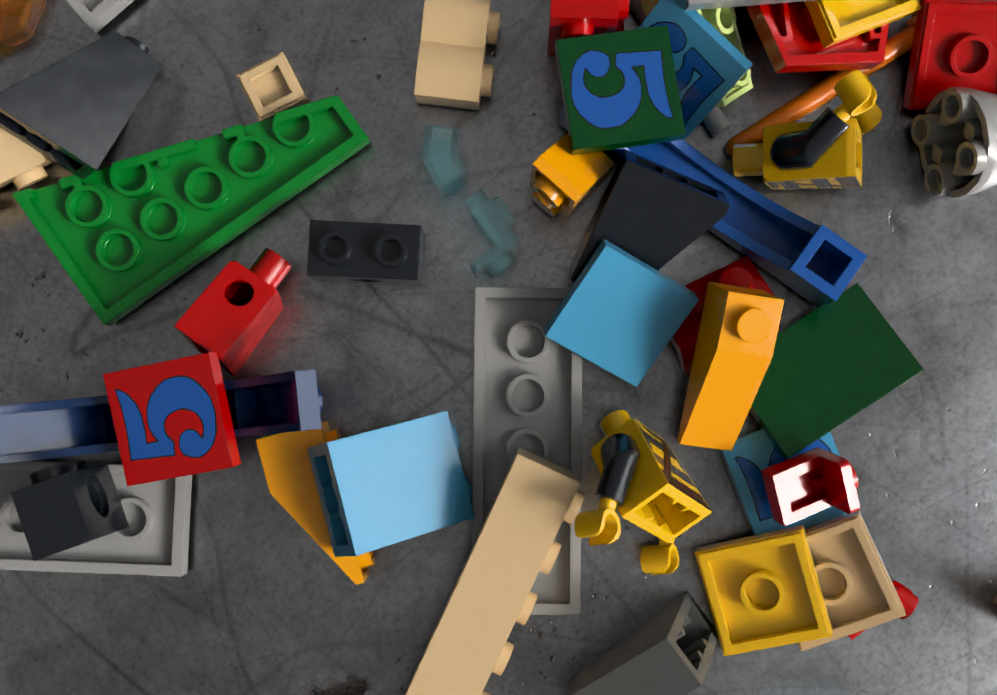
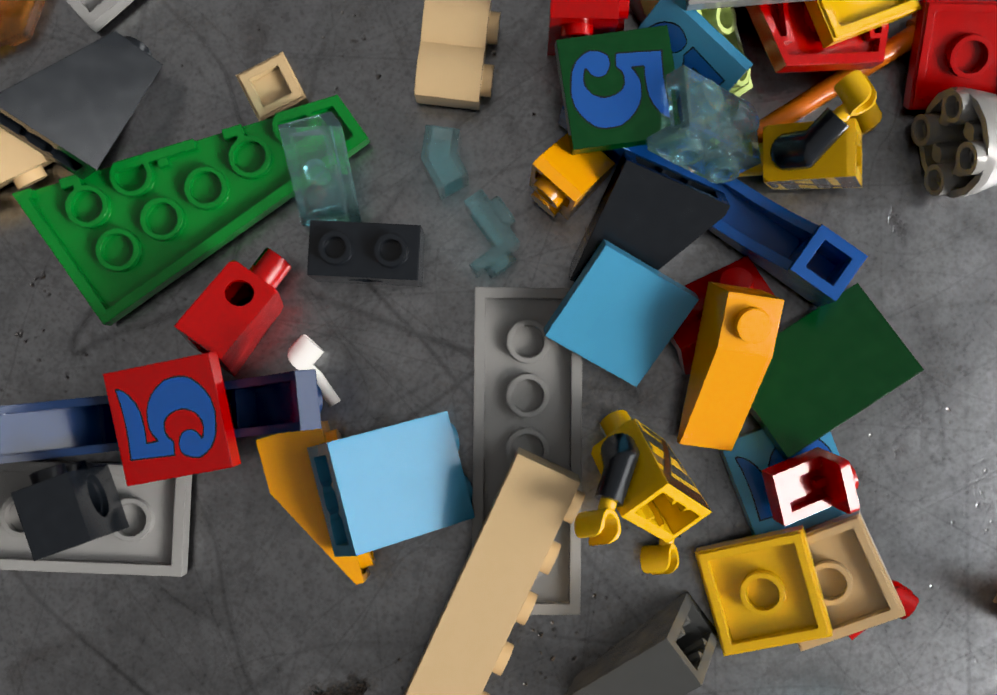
(303, 356): none -> white hand
(320, 169): none -> clear light blue slope
(708, 128): none -> clear light blue bracket

